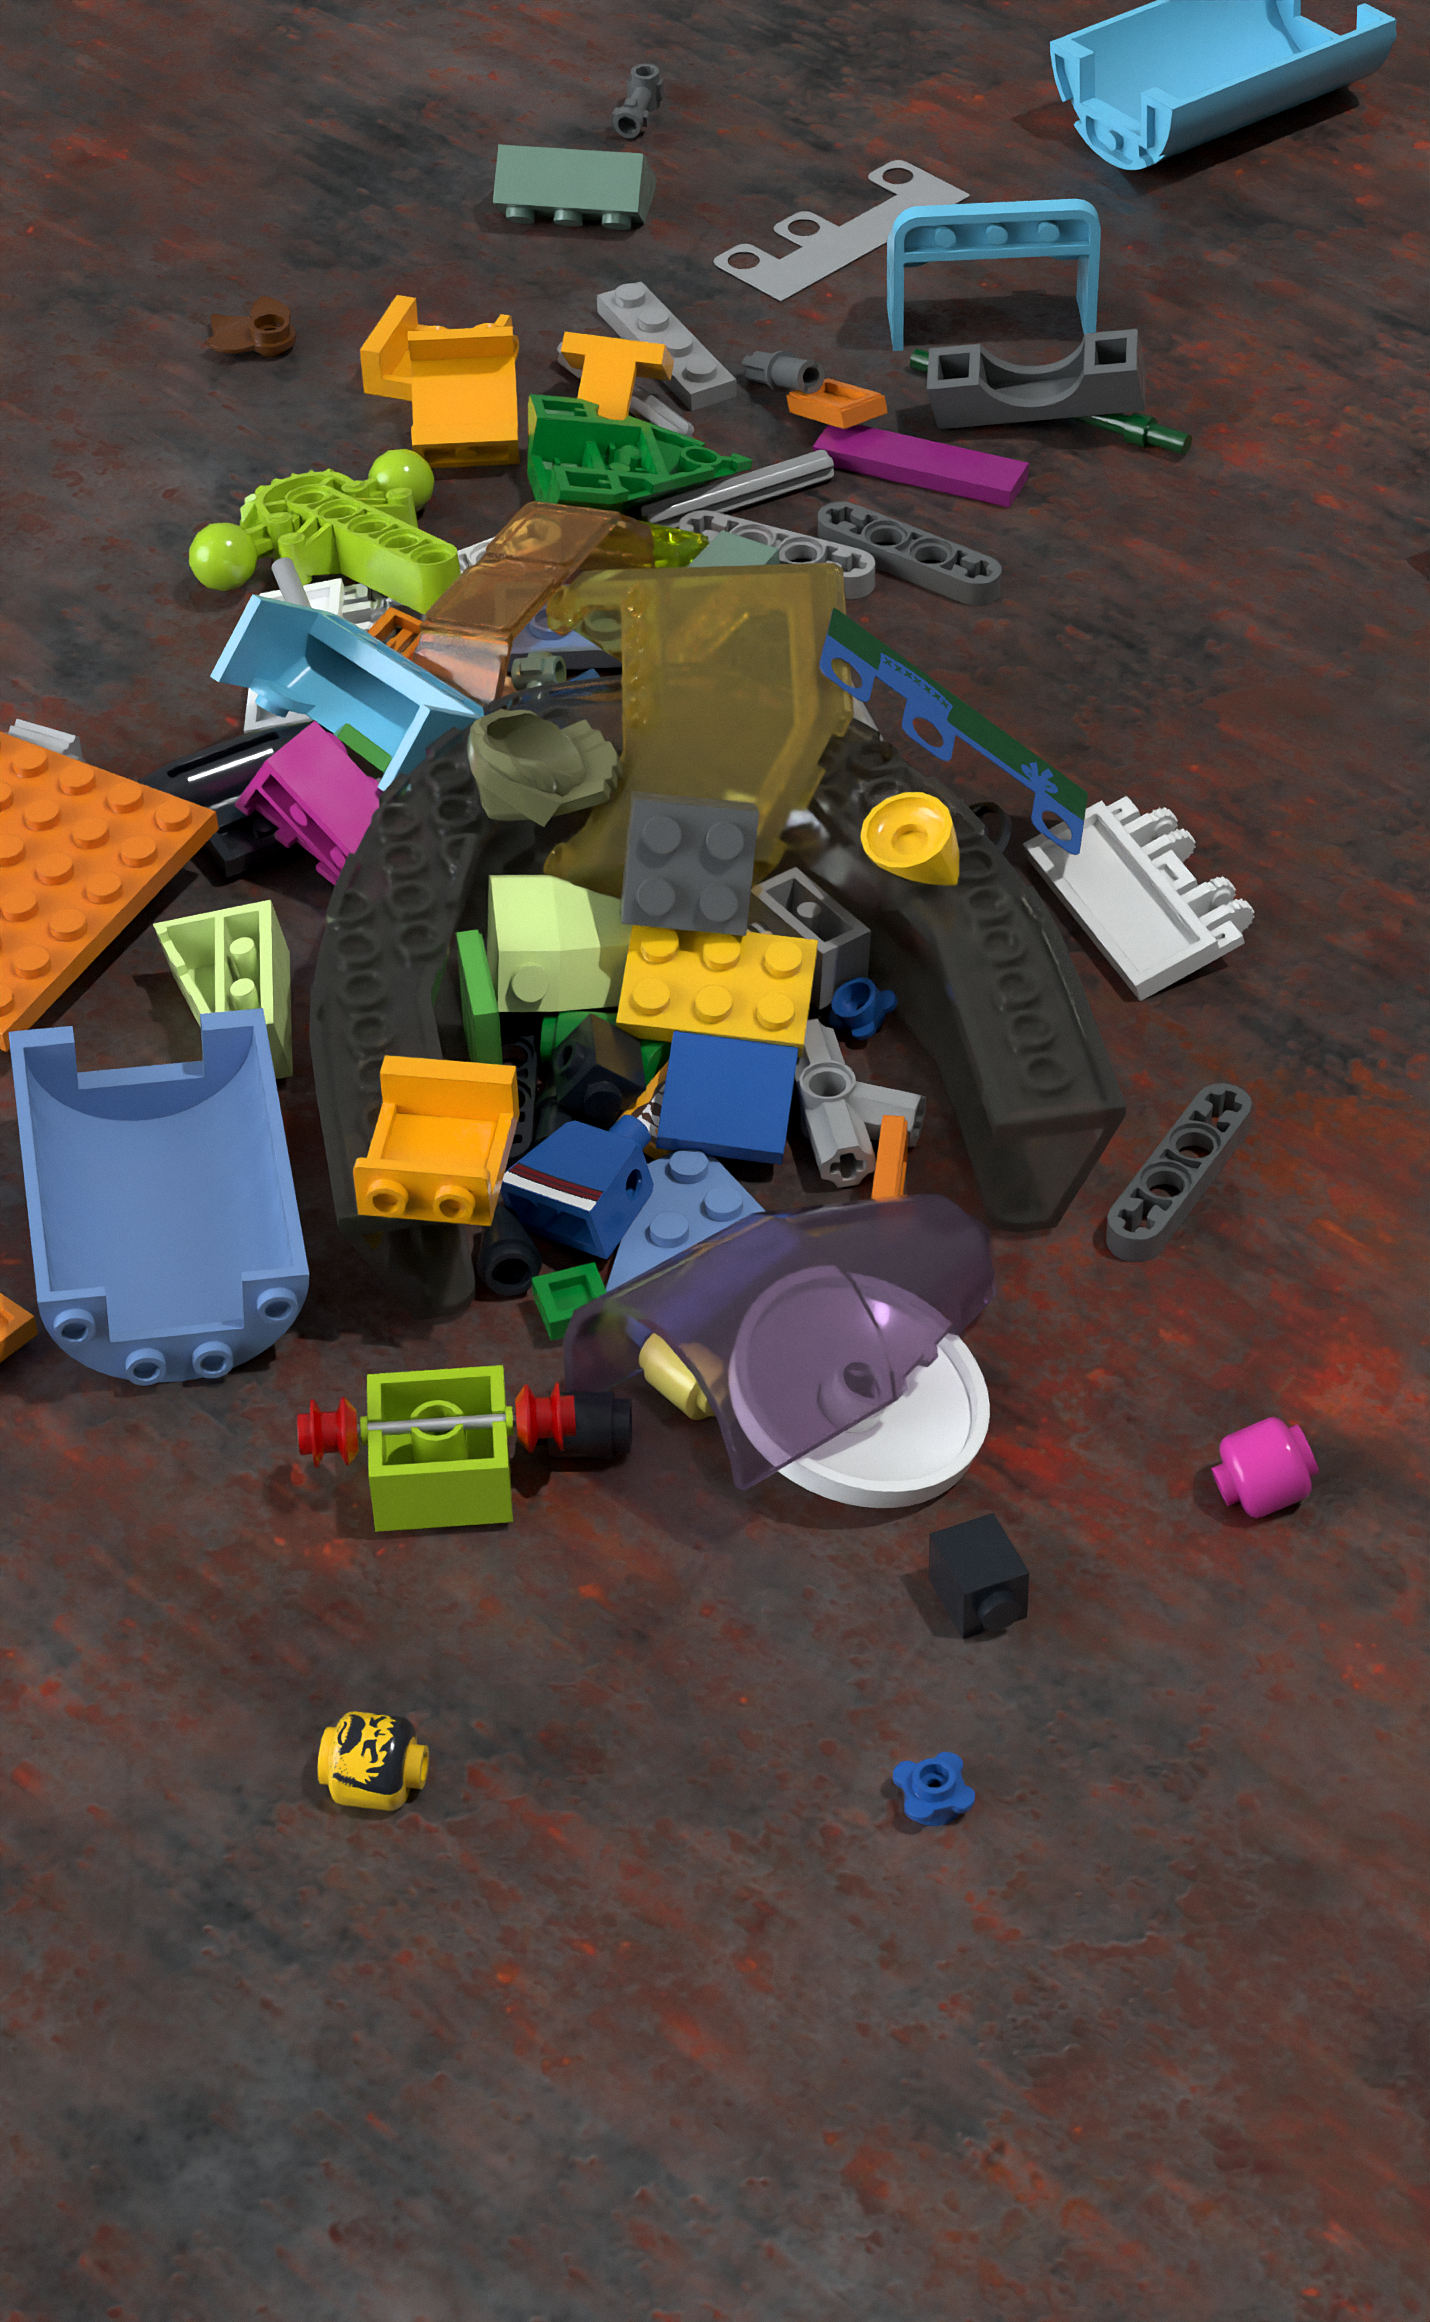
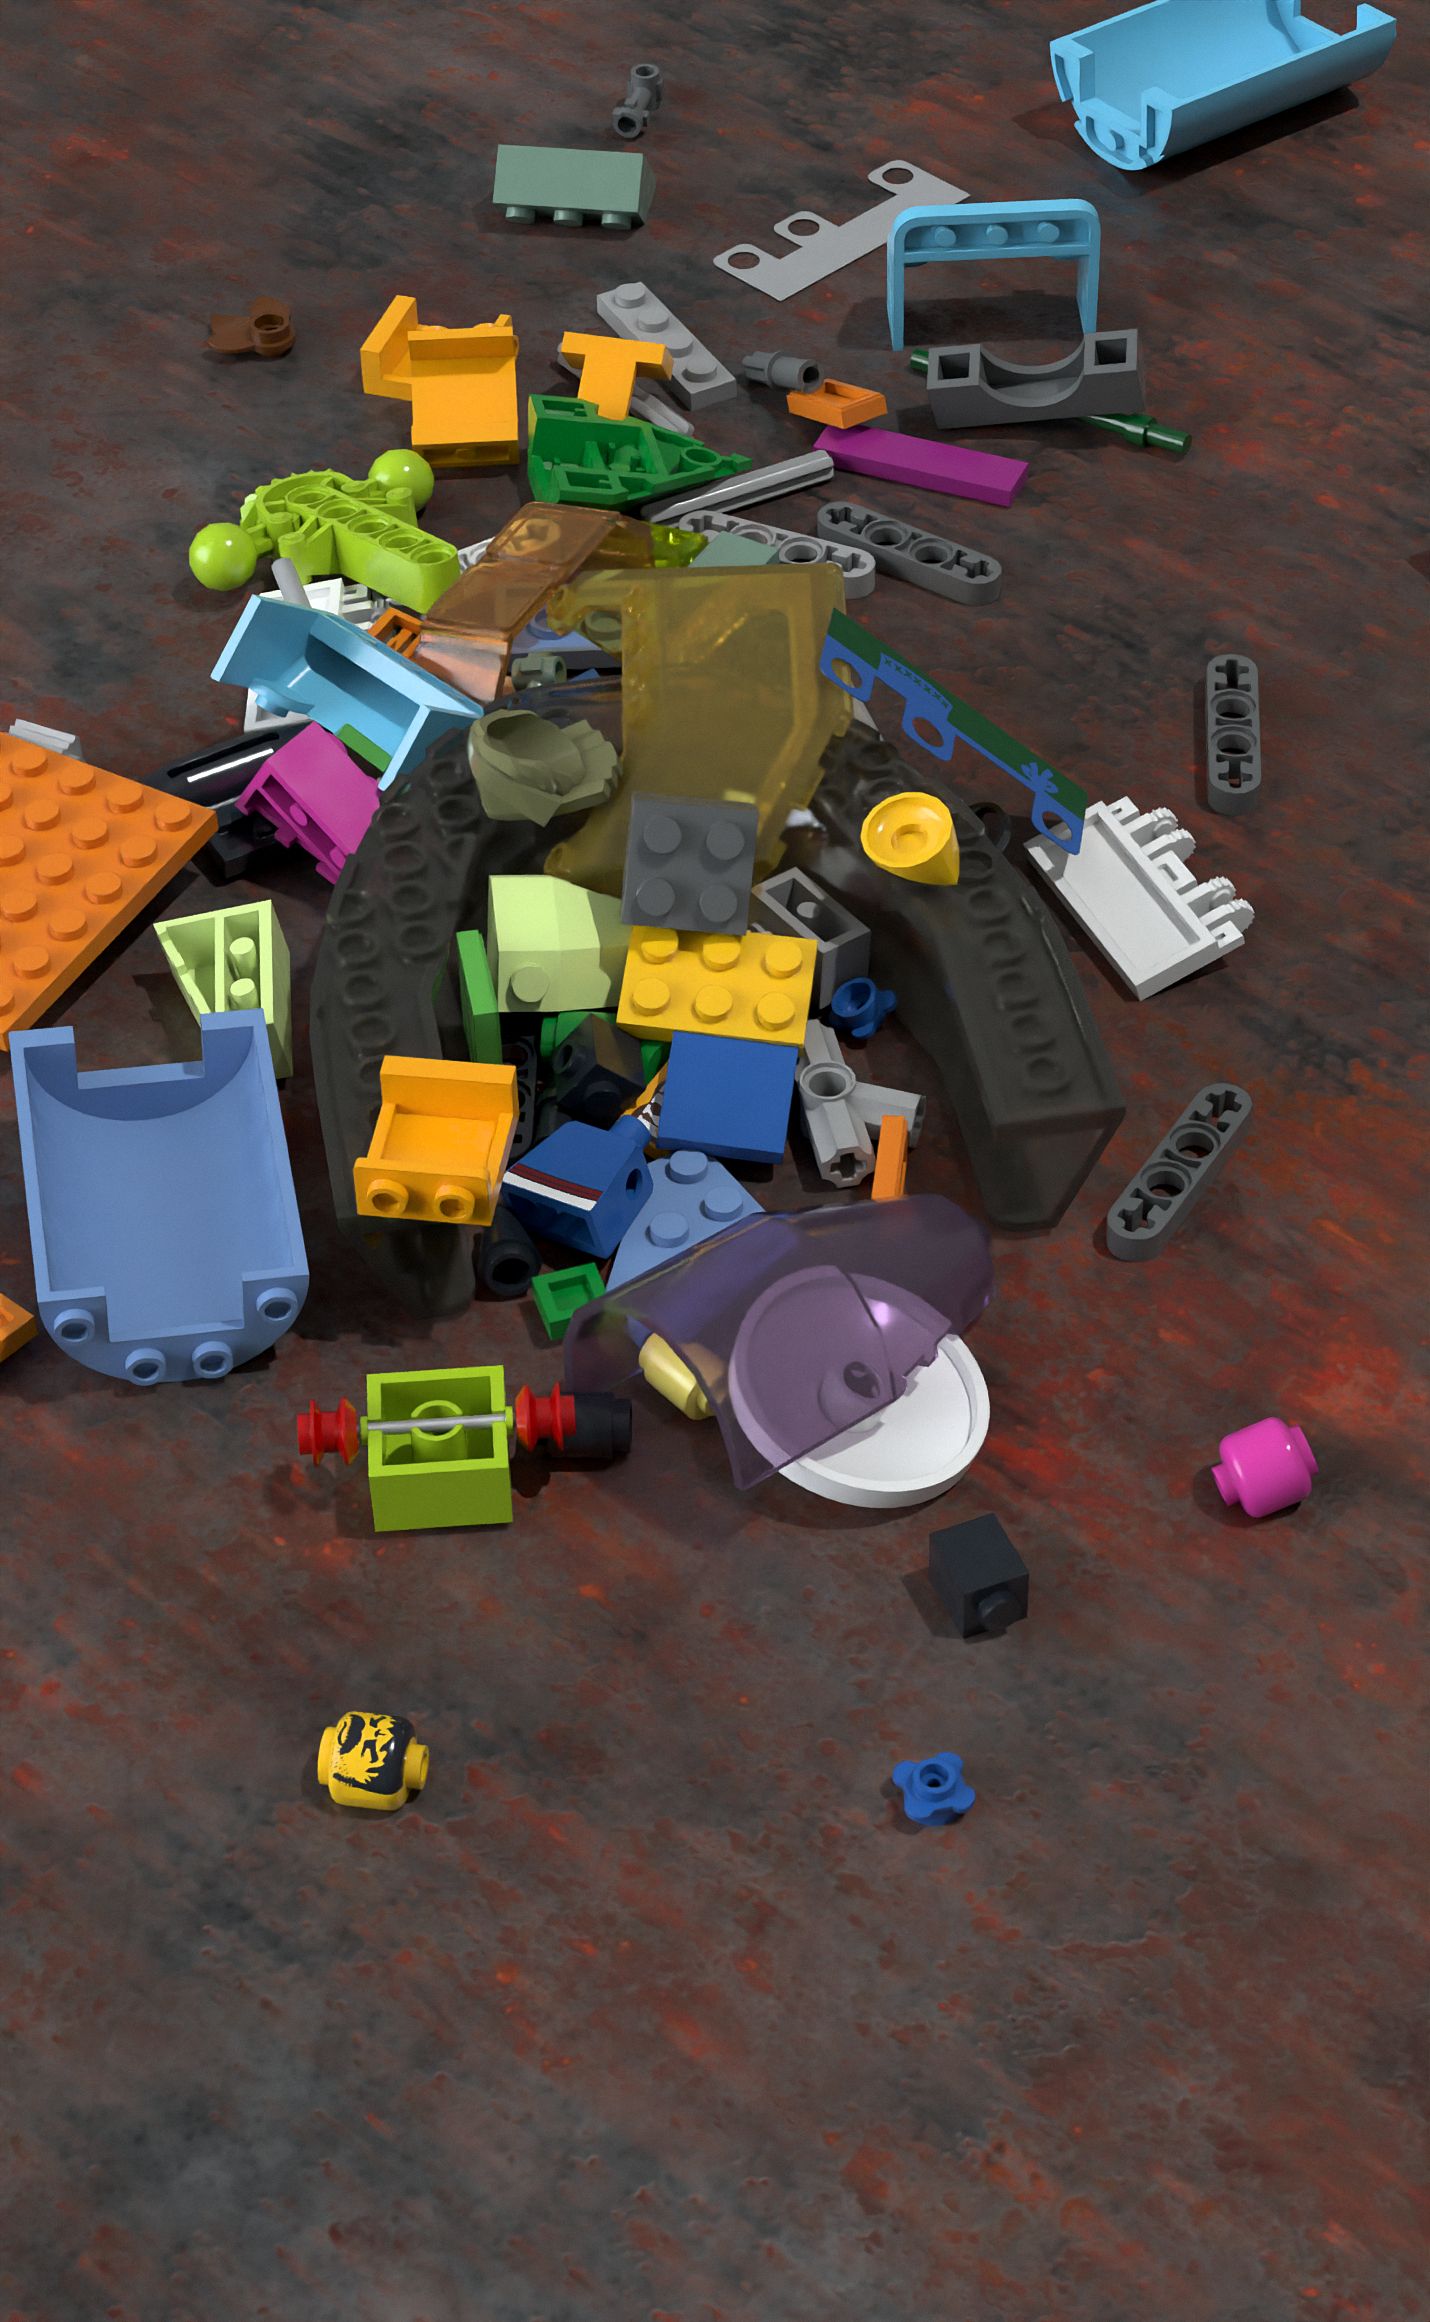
(1232, 733): none -> dark grey beam

